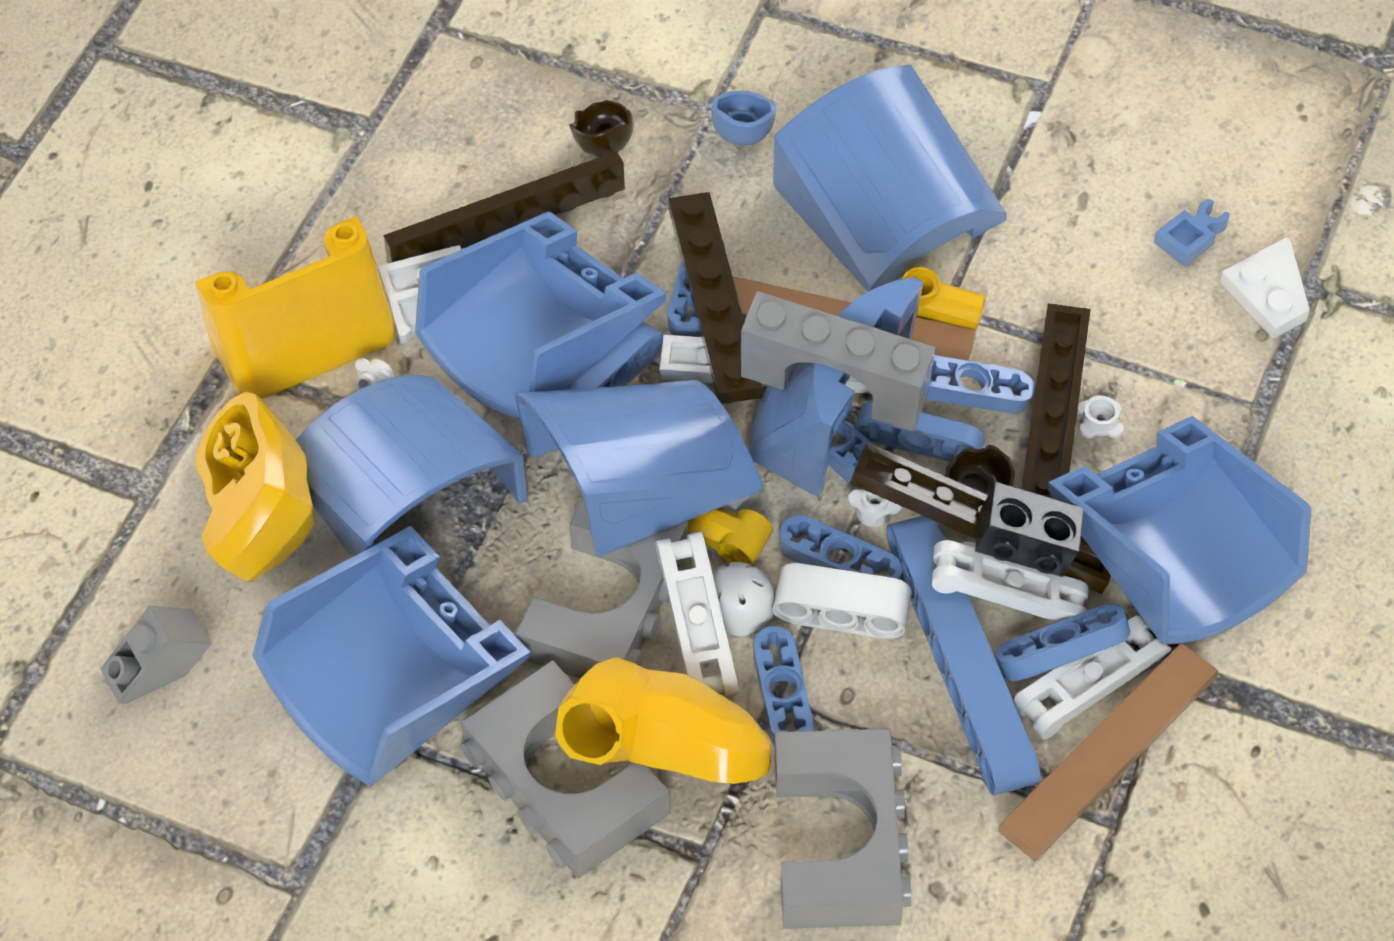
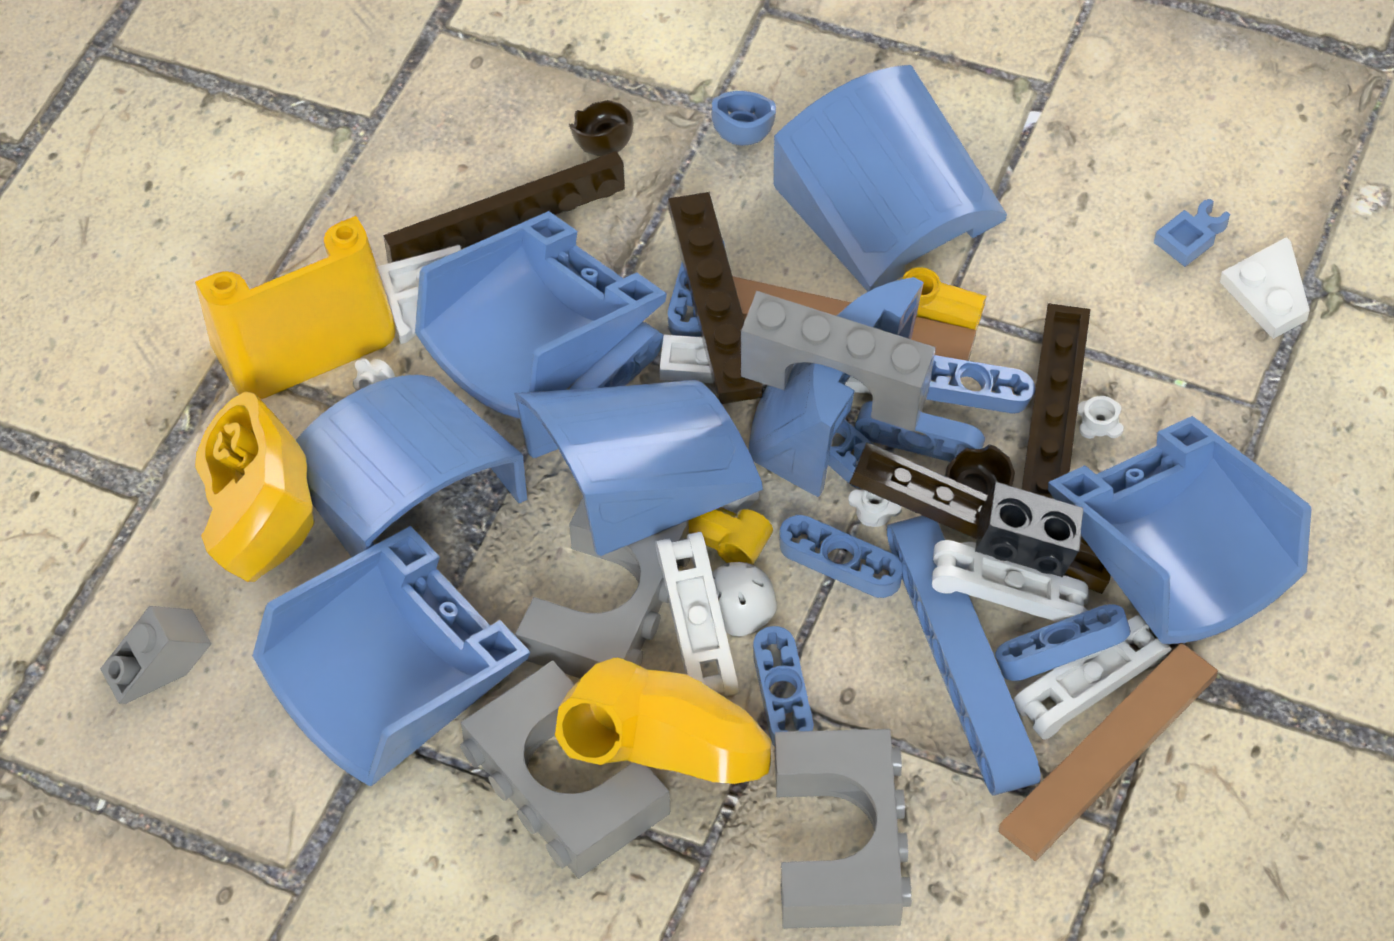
(842, 600): white beam -> none

